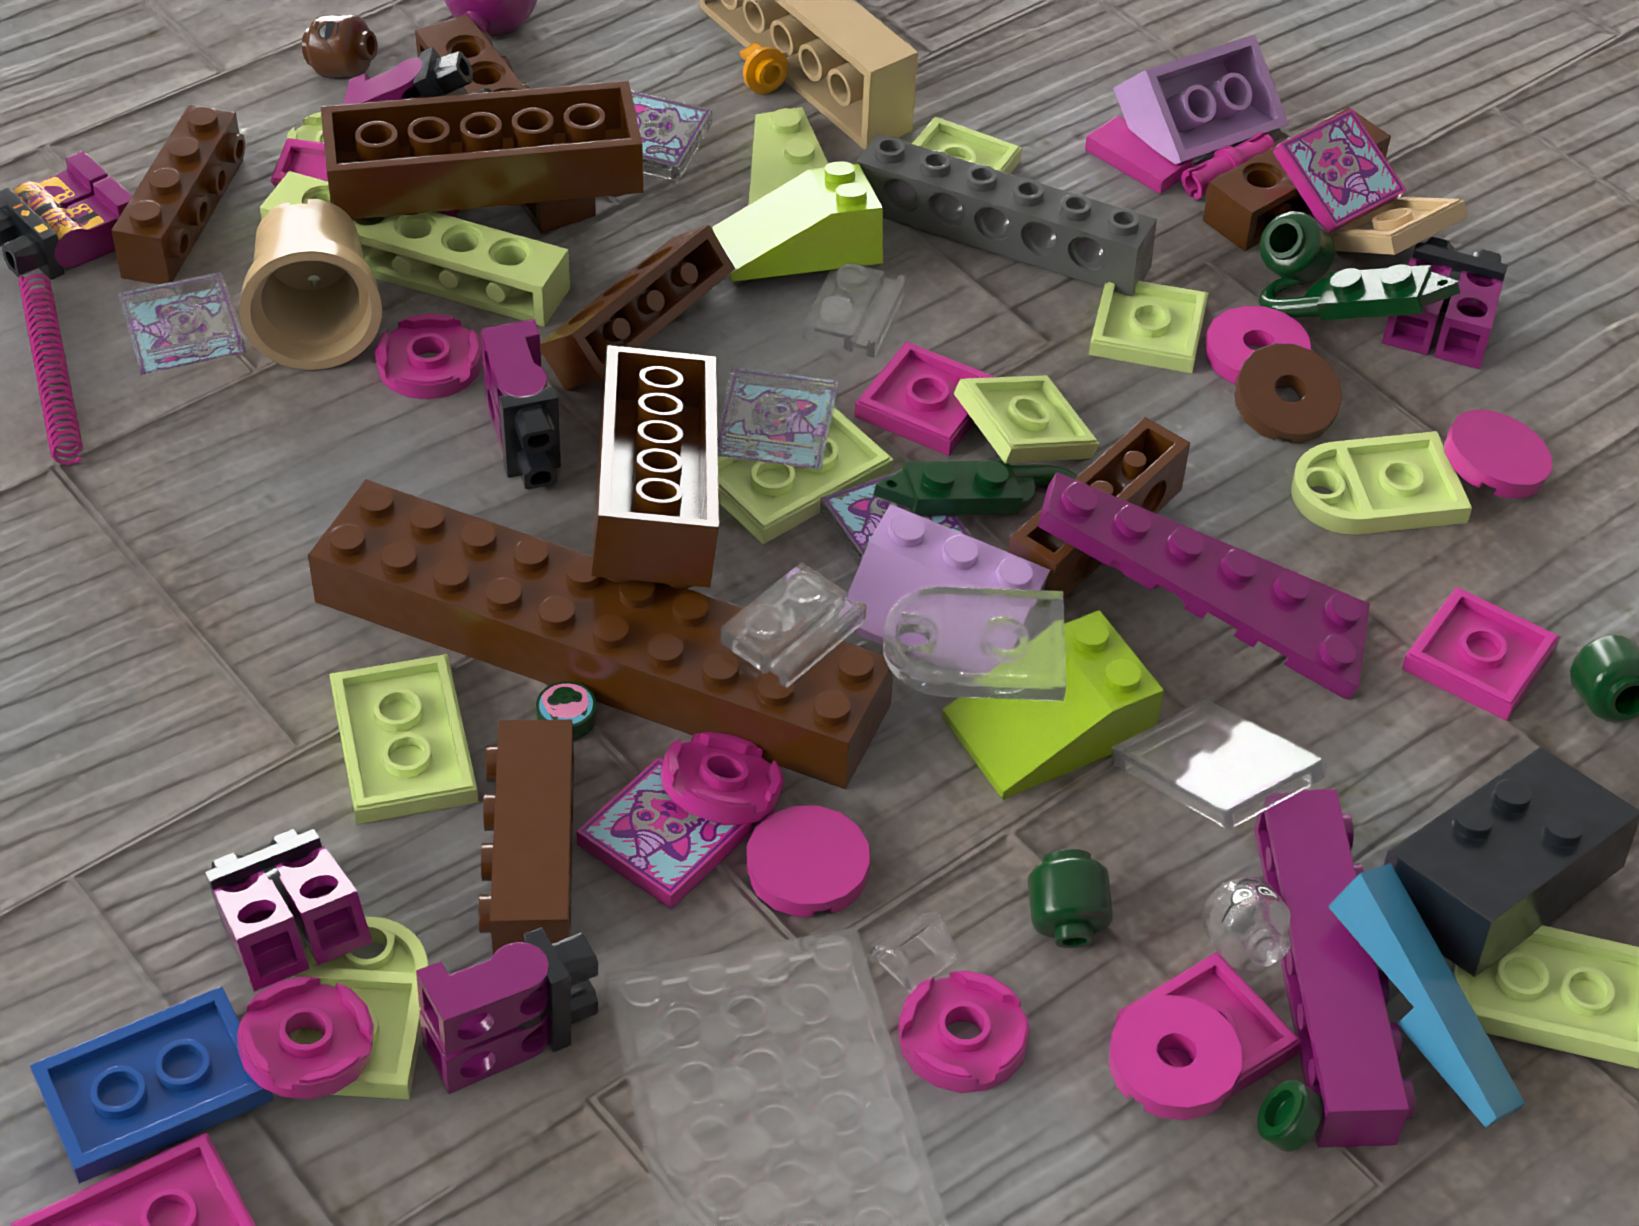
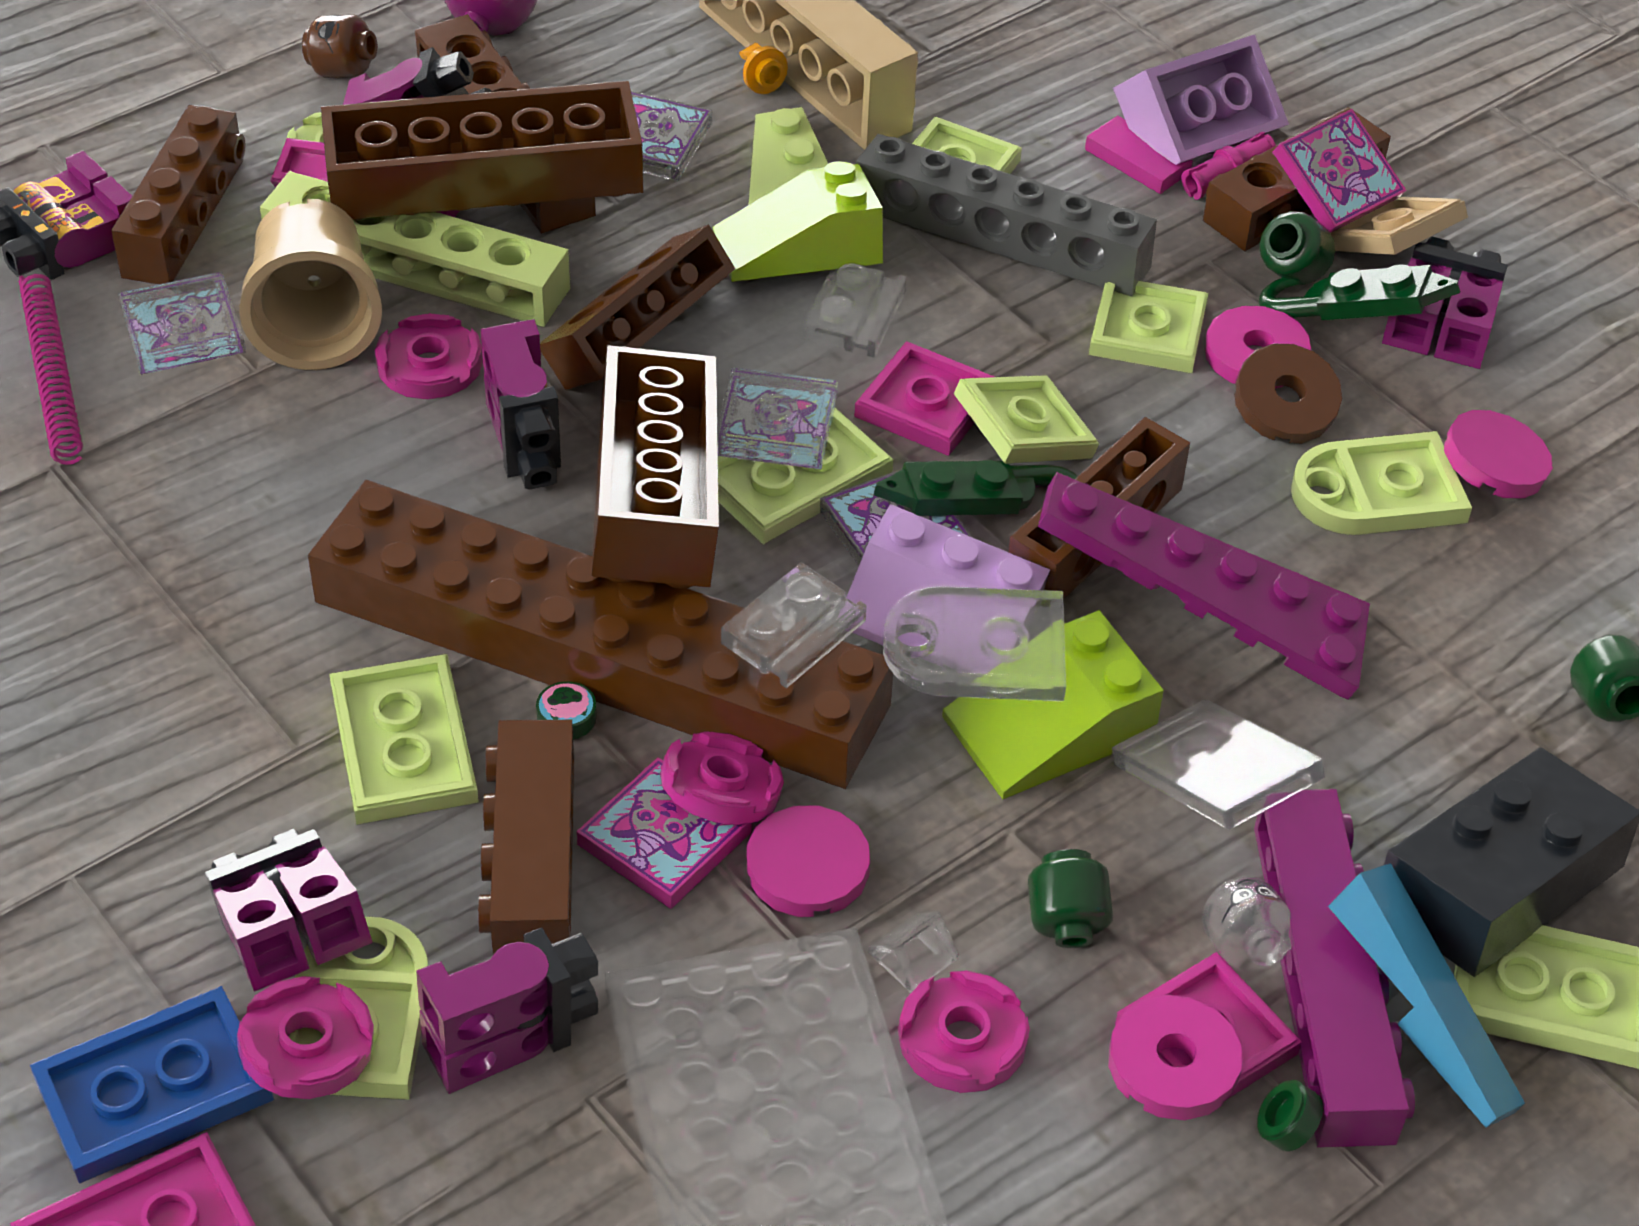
(1481, 653): dark pink tile -> none

